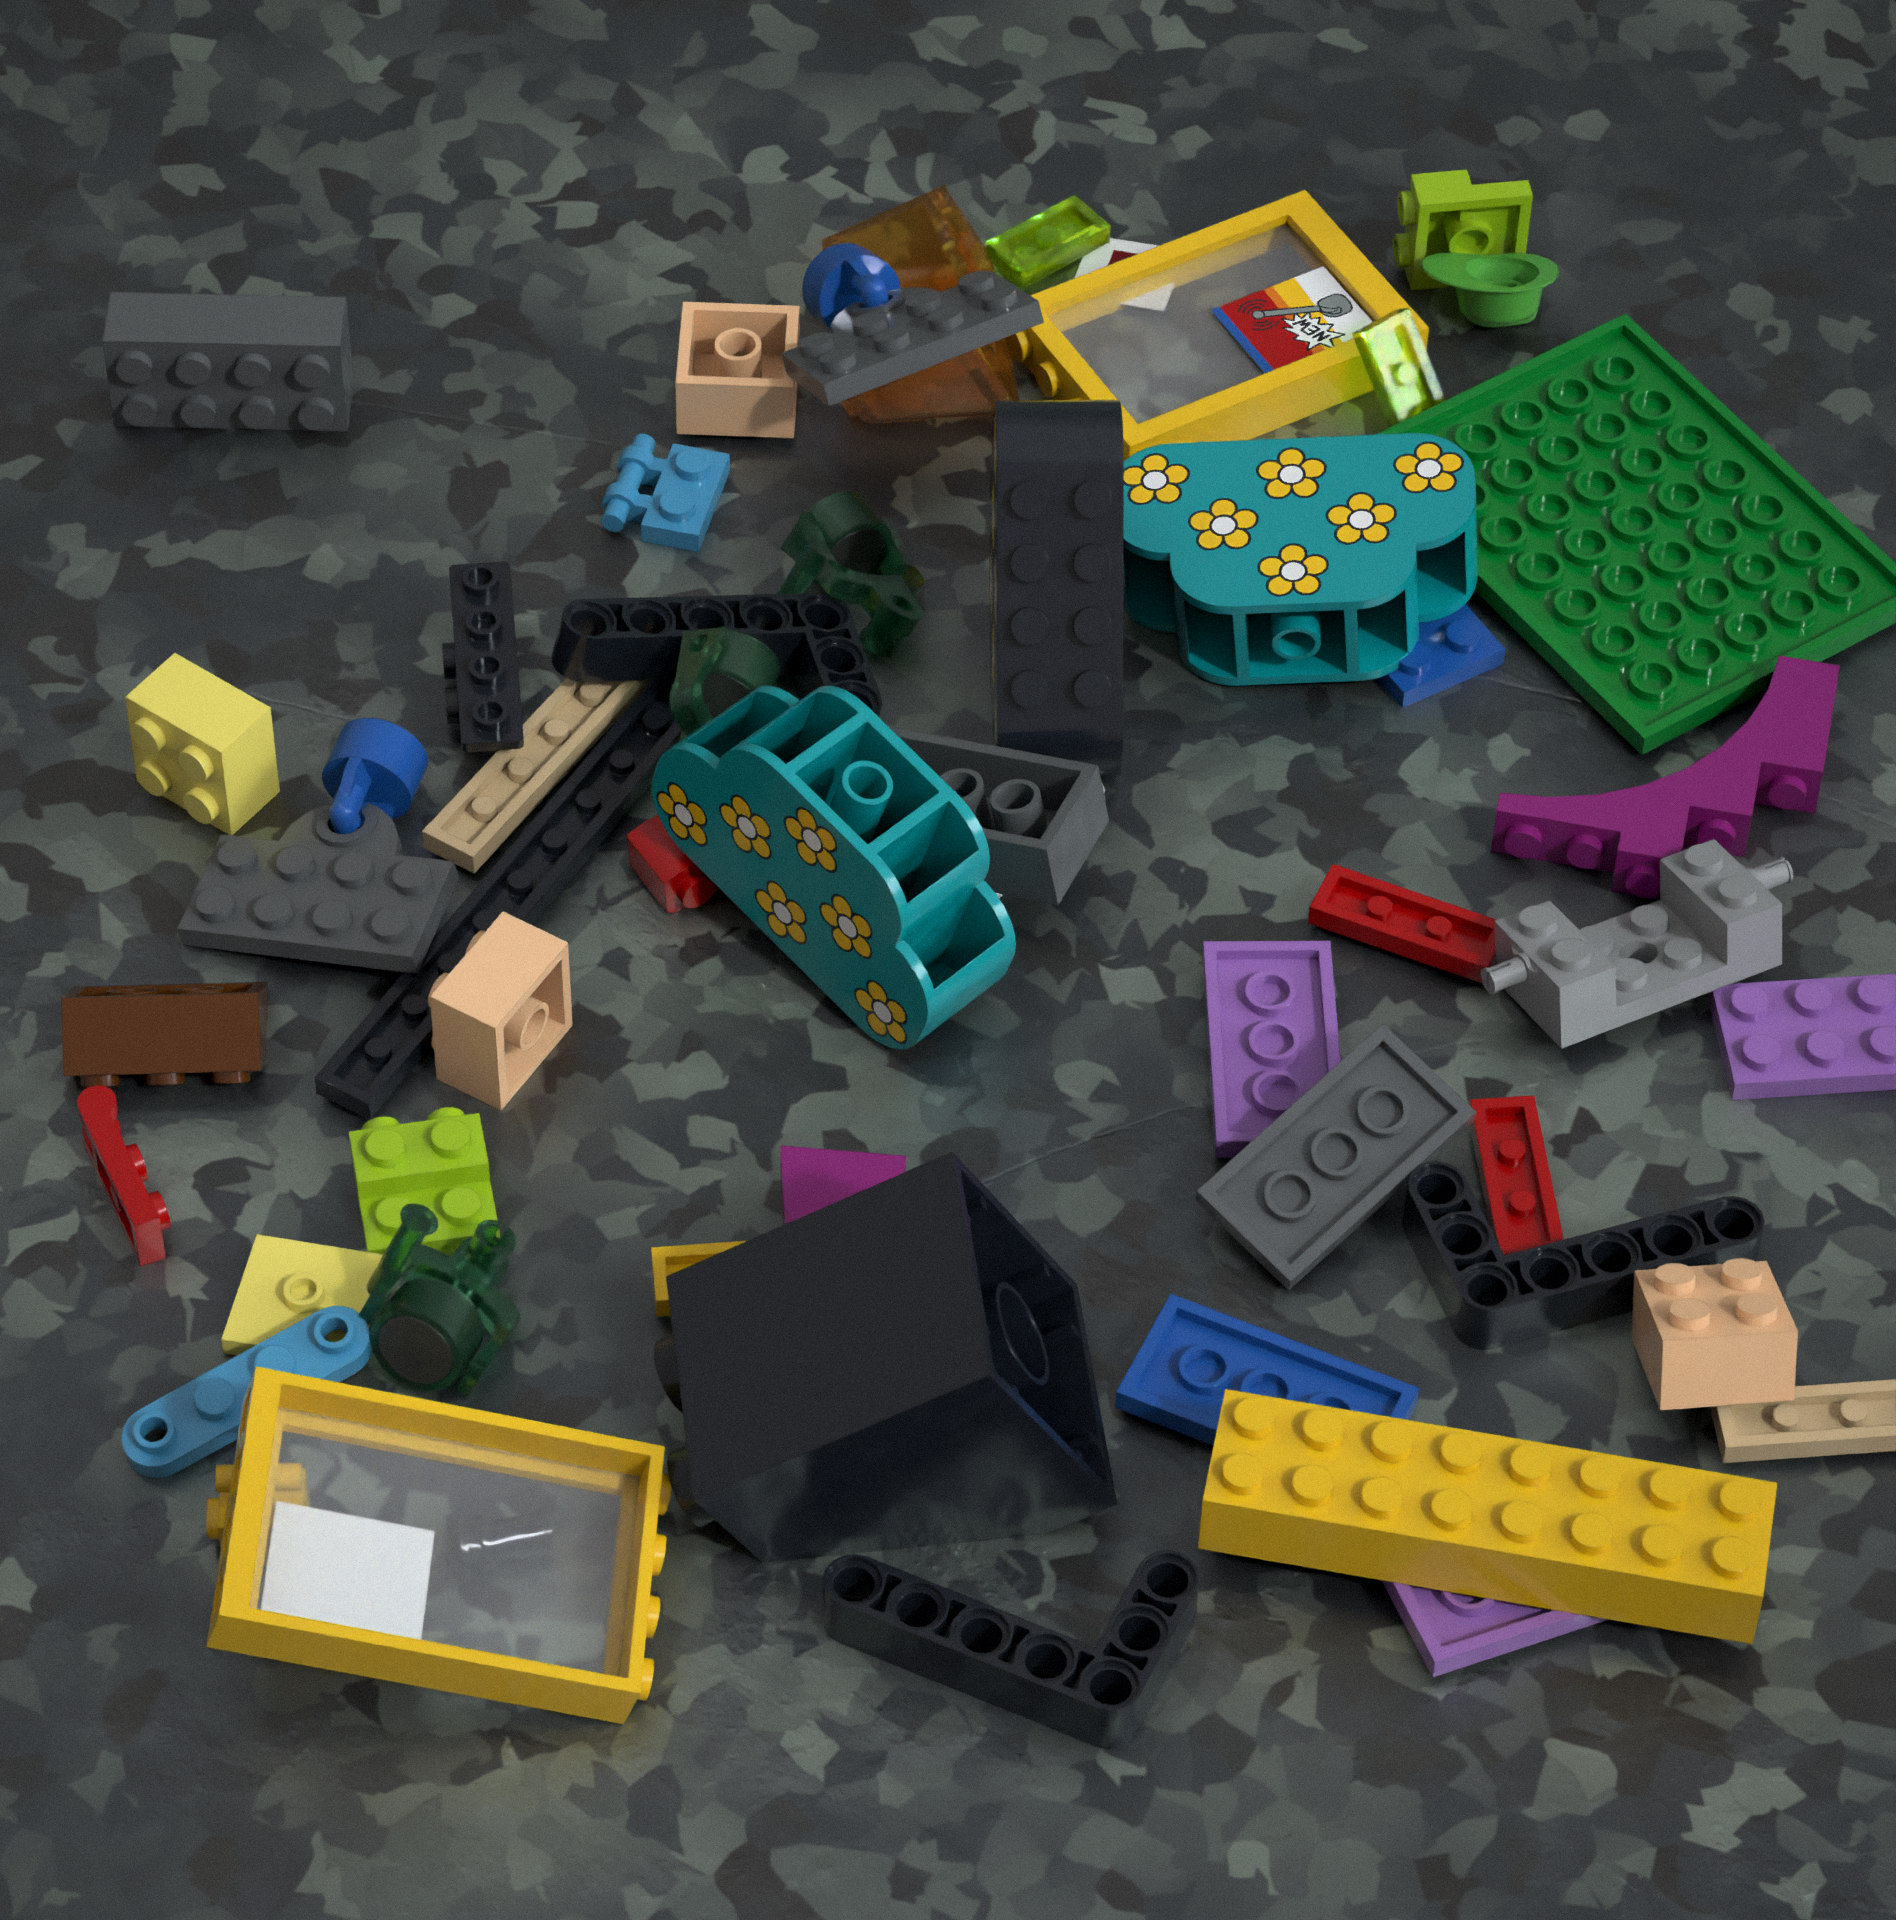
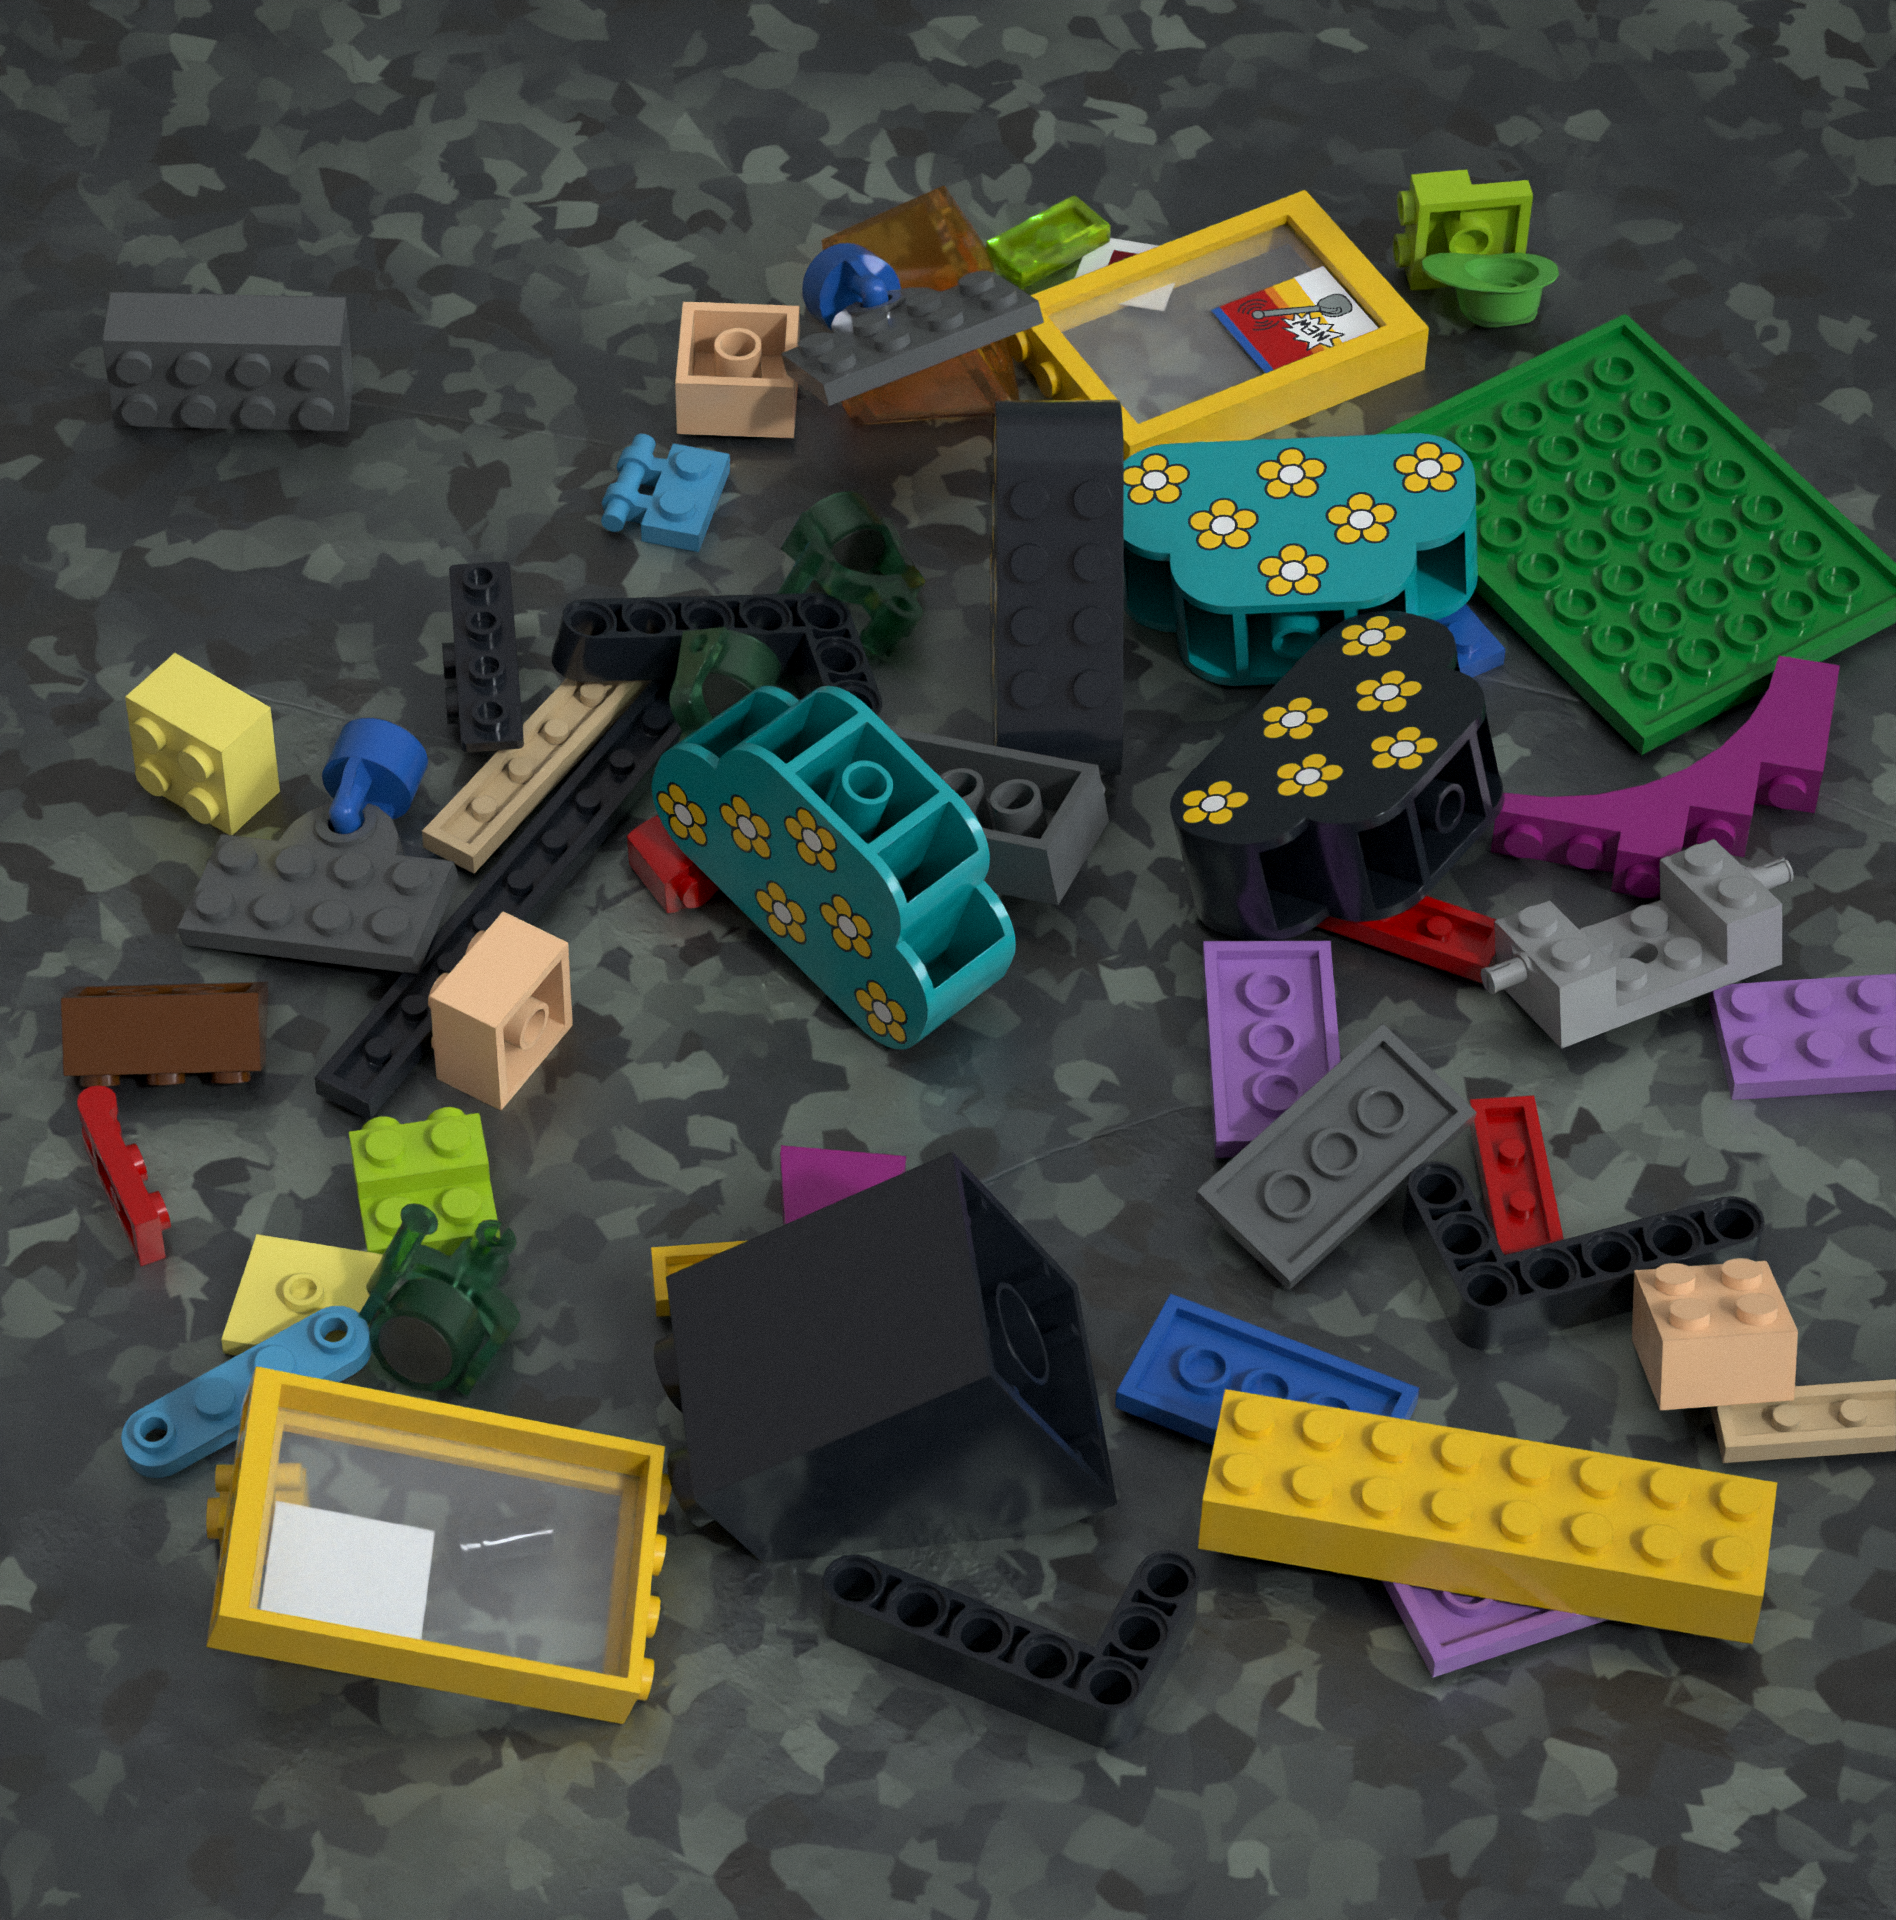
(1342, 785): none -> black brick
(1398, 366): clear neon green plate -> none

